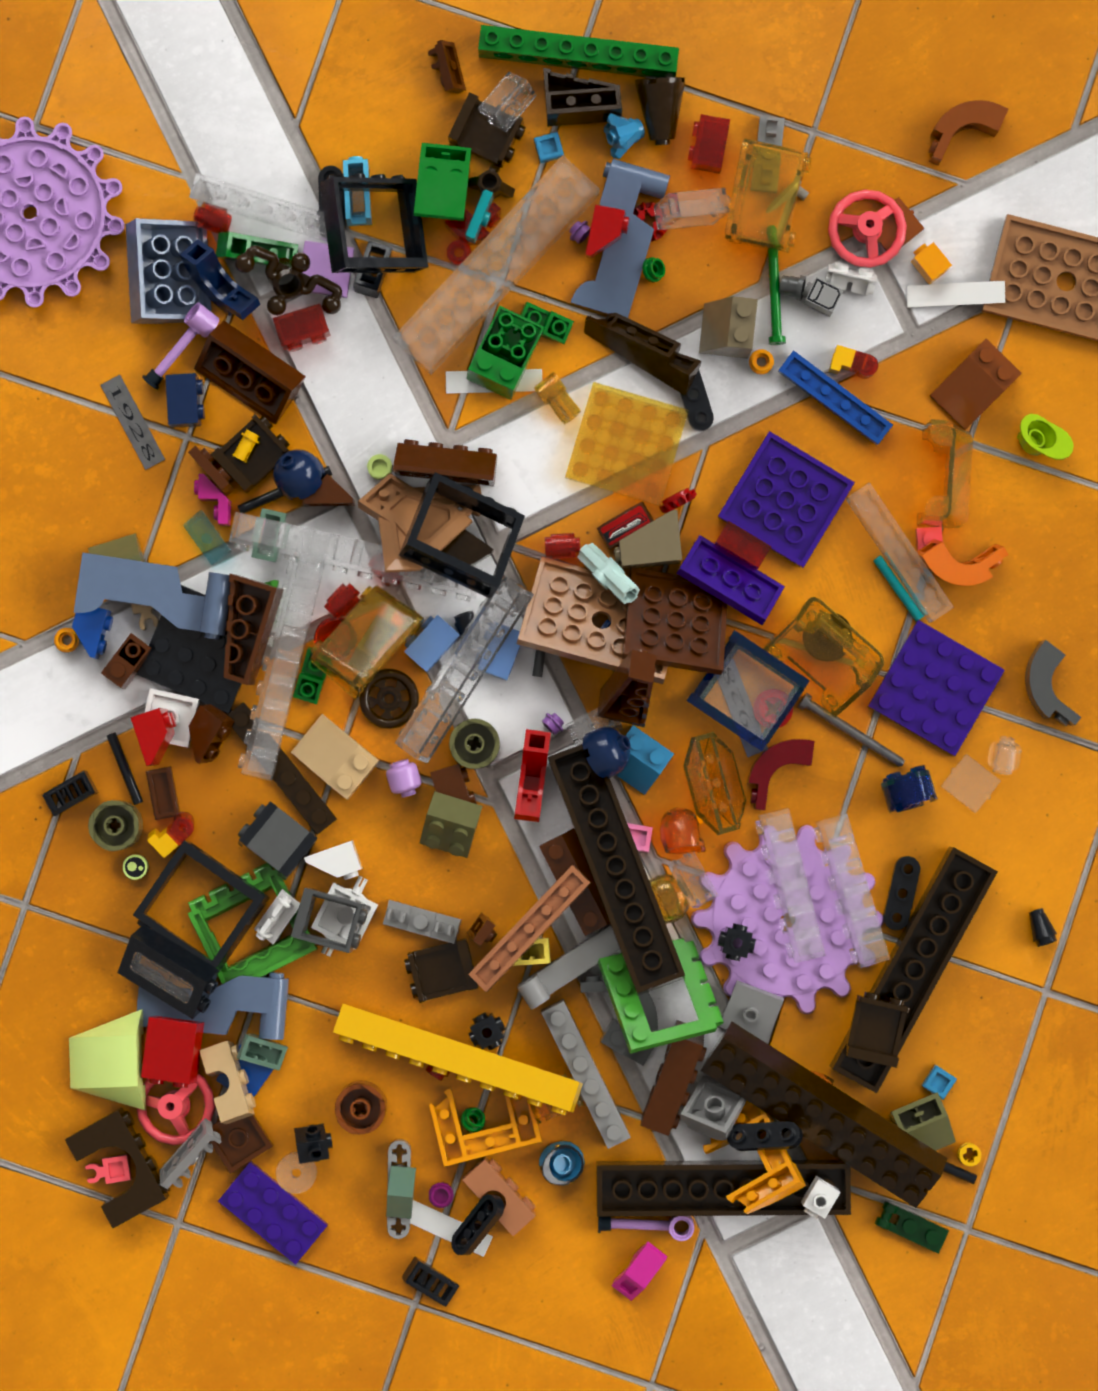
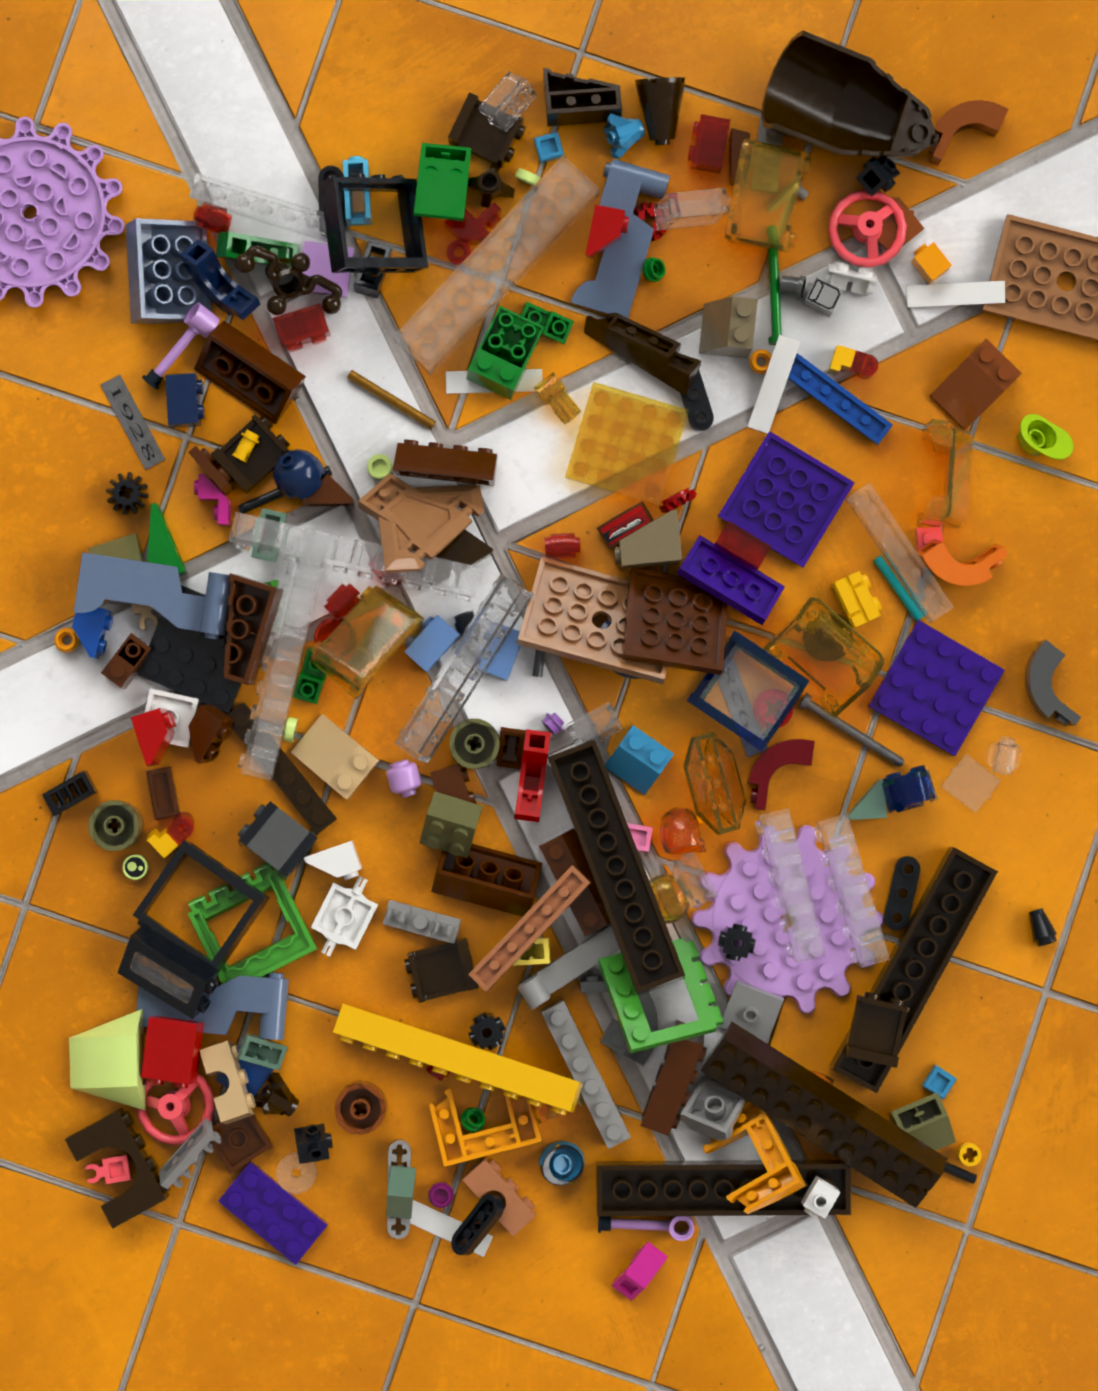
(123, 502): none -> black gear
(124, 768): black bar -> none
(161, 543): none -> green slope
(207, 537): clear light blue slope -> none
(276, 1097): none -> dark brown rock
(277, 917): white hinge -> none
(290, 729): none -> yellowish green tile
(304, 914): dark grey window -> none
(386, 720): dark brown plate -> none
(391, 399): none -> pearl gold bar
(412, 1270): black slope -> none
(446, 564): black window -> none
(449, 66): reddish brown plate -> none
(480, 217): teal plate -> none
(482, 930): reddish brown plate -> none
(488, 879): none -> reddish brown slope
(511, 748): none -> reddish brown slope
(527, 177): none -> yellowish green tile
(577, 52): green brick -> none
(579, 231): medium lavender plate -> none
(607, 751): dark blue cylinder -> none
(608, 573): light aqua piece -> none
(629, 689): reddish brown wedge -> none
(735, 143): none -> reddish brown slope
(773, 384): none -> white sticker
(774, 1136): black plate -> none
(843, 102): none -> dark brown windscreen
(856, 599): none -> yellow brick
(871, 805): none -> sand green slope
(878, 175): none -> black brick
(912, 1227): dark green plate -> none

